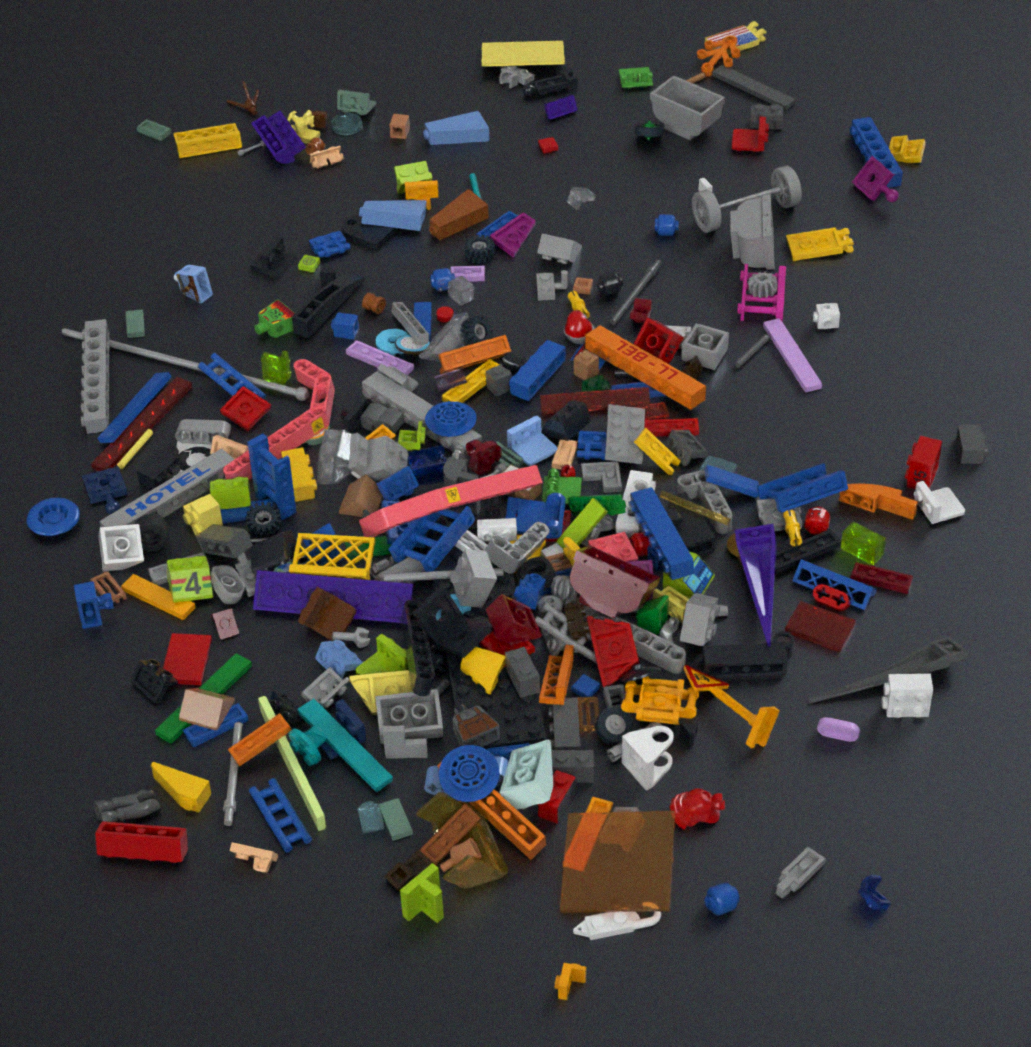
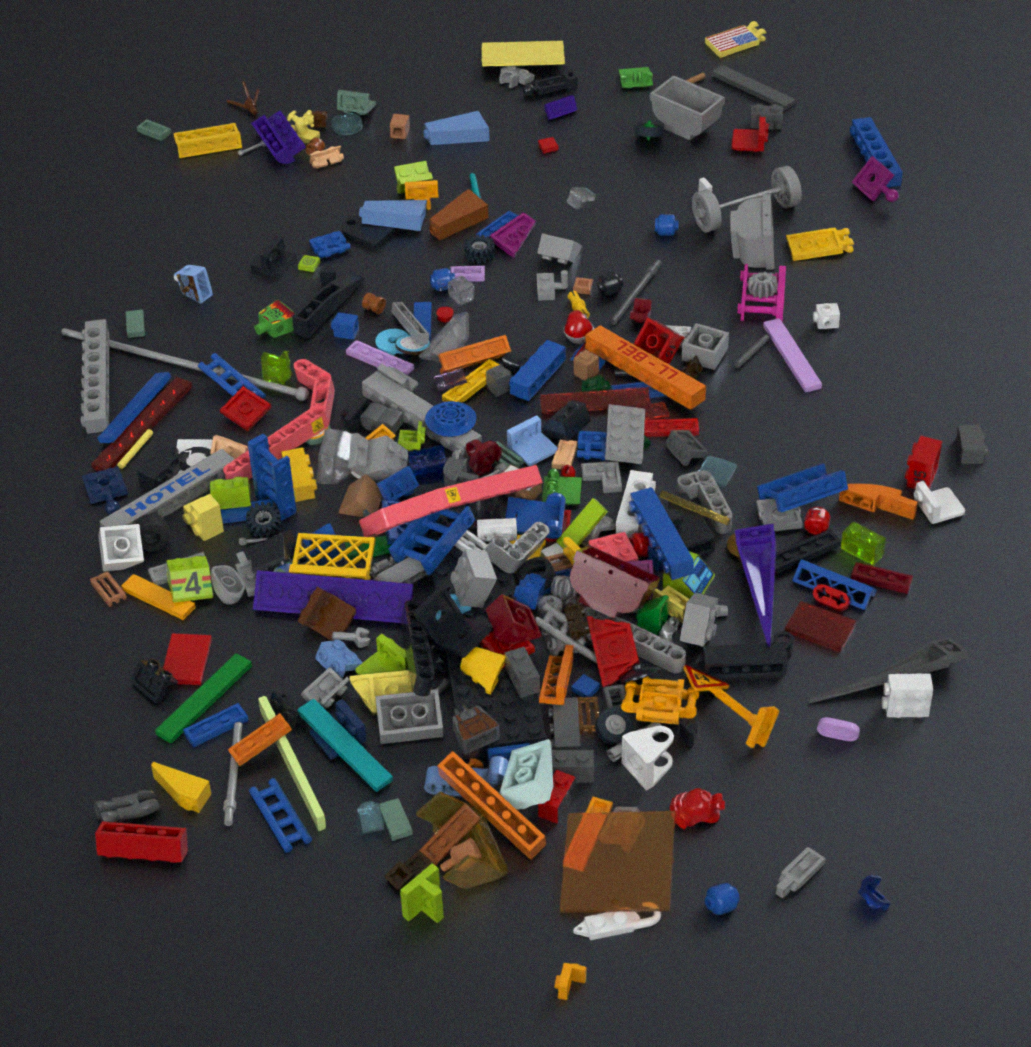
(53, 516): blue wheel -> none
(90, 604): blue brick -> none
(201, 431): light grey beam -> none
(205, 708): slope -> none
(224, 541): dark grey brick -> none
(225, 623): bracket -> none
(262, 857): light nougat hinge -> none
(307, 743): teal plate -> none
(398, 747): light grey tile -> none
(426, 575): light grey piece -> none
(468, 772): blue wheel -> none
(475, 324): black bush -> none
(612, 503): green bracket -> none
(656, 451): yellow hinge -> none
(728, 42): orange plant -> none
(731, 481): blue tile -> none
(792, 527): yellow pin -> none
(907, 150): yellow slope -> none

